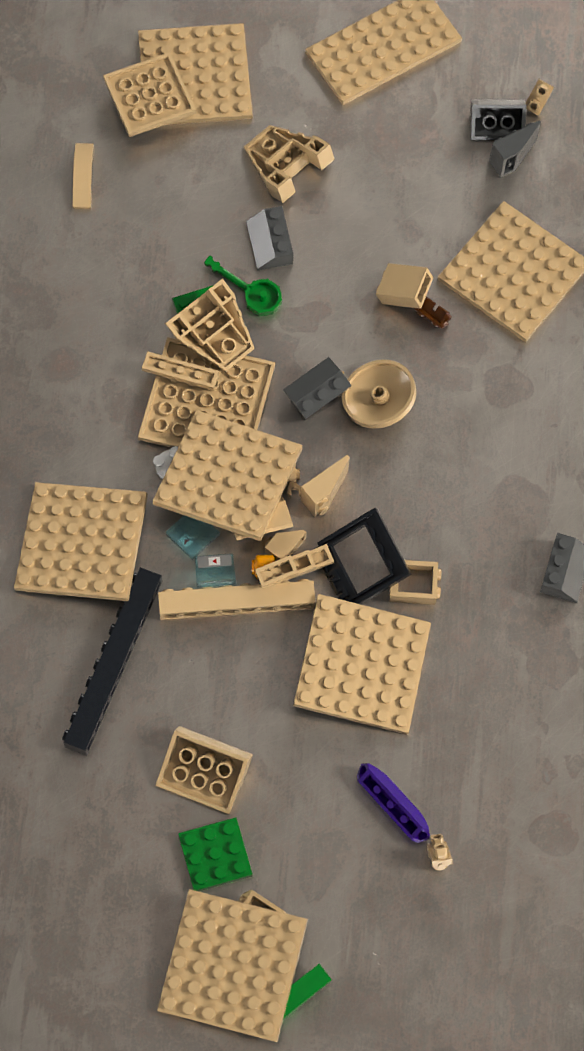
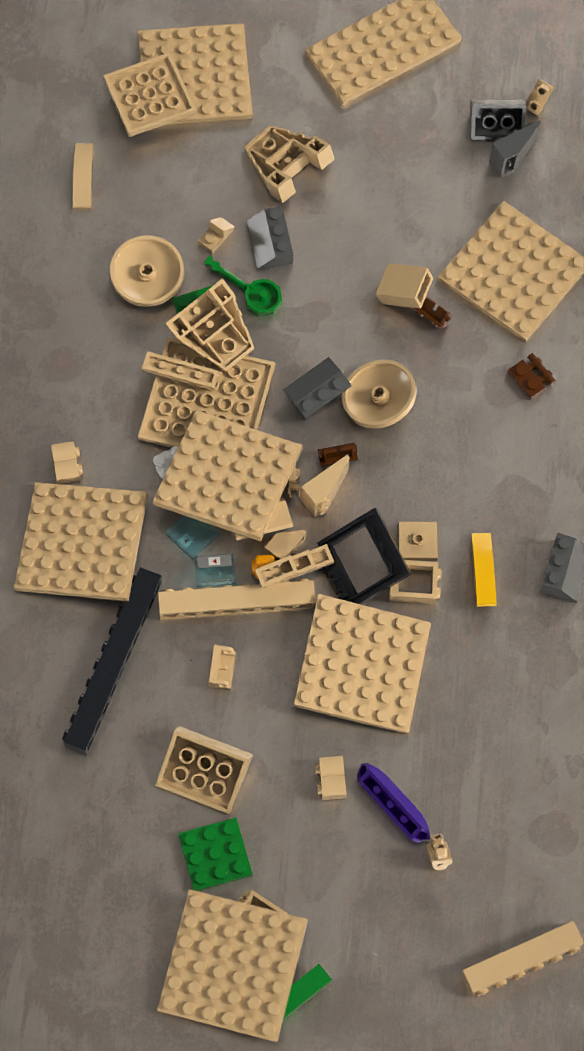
(65, 462): none -> tan brick
(147, 271): none -> tan dish
(216, 234): none -> tan slope
(222, 667): none -> tan hinge
(331, 455): none -> reddish brown hinge
(332, 778): none -> tan brick
(418, 540): none -> tan plate
(483, 569): none -> yellow slope
(522, 958): none -> tan brick
(527, 379): none -> reddish brown plate

